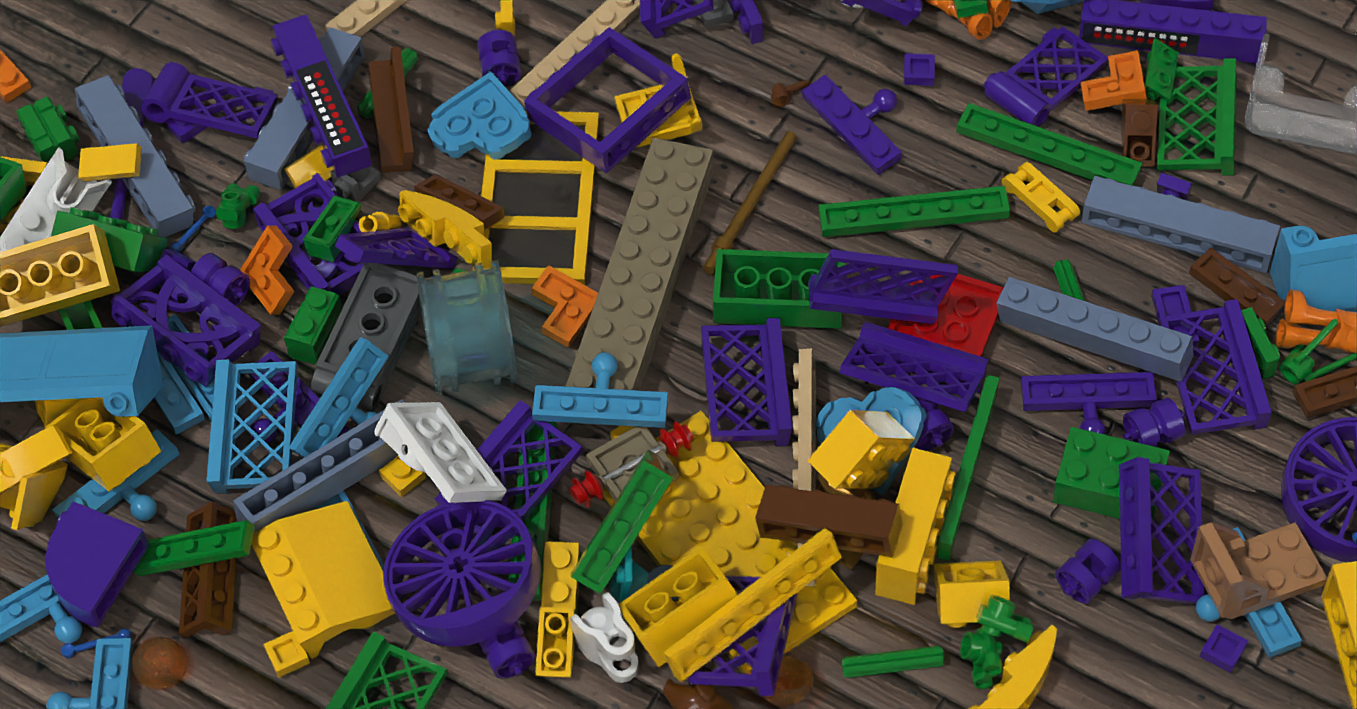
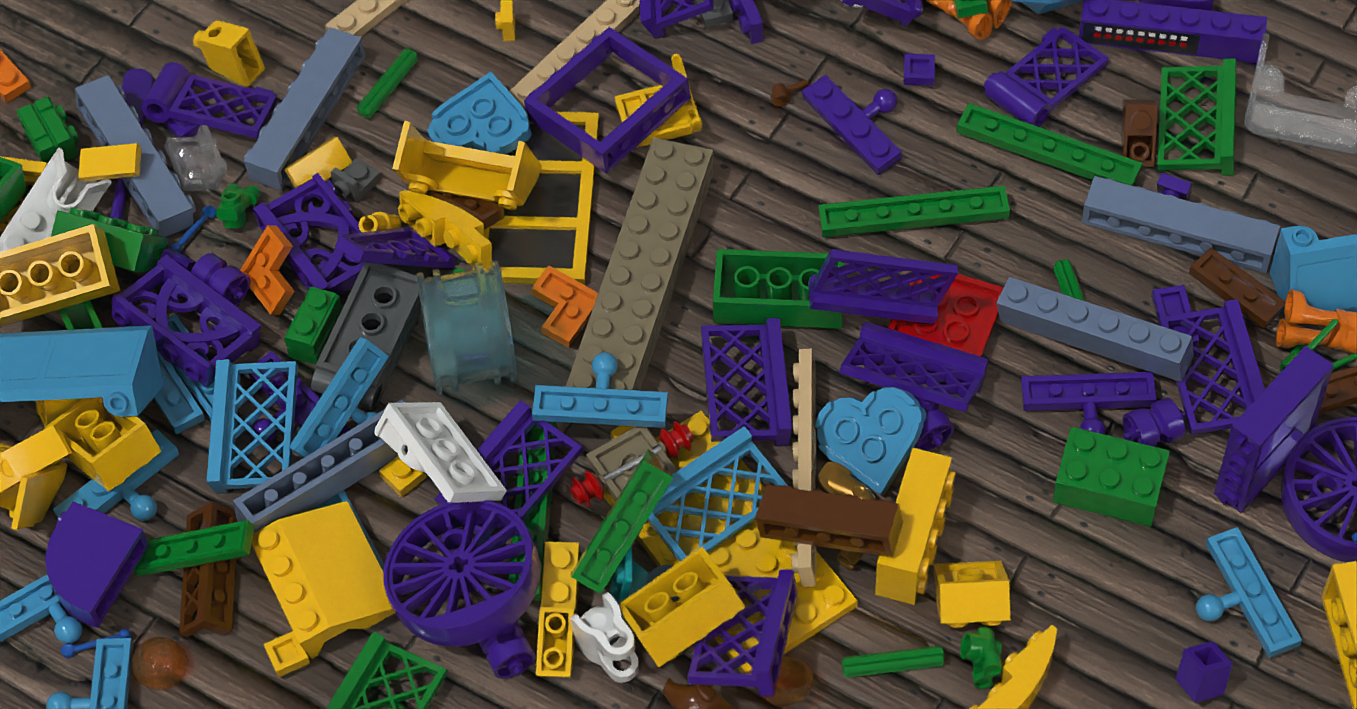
(197, 161): none -> clear bracket
(230, 52): none -> yellow torso
(321, 96): brick -> none
(334, 221): green slope -> none
(391, 113): reddish brown fence -> none
(465, 170): none -> yellow windscreen
(500, 56): dark purple wheel -> none
(703, 470): none -> dark azure fence
(726, 240): pearl gold bar -> none
(752, 605): yellow tile -> none
(862, 450): yellow brick -> none
(967, 468): green tile -> none
(999, 618): green plate -> none
(1041, 196): yellow plate -> none
(1088, 570): dark purple wheel -> none
(1124, 83): orange plate -> none
(1139, 529): dark purple fence -> none
(1160, 71): green hinge -> none
(1204, 671): none -> dark purple brick
(1224, 648): dark purple plate -> none
(1254, 571): medium nougat bracket -> none
(1266, 354): green plate -> none
(1271, 428): none -> dark purple window

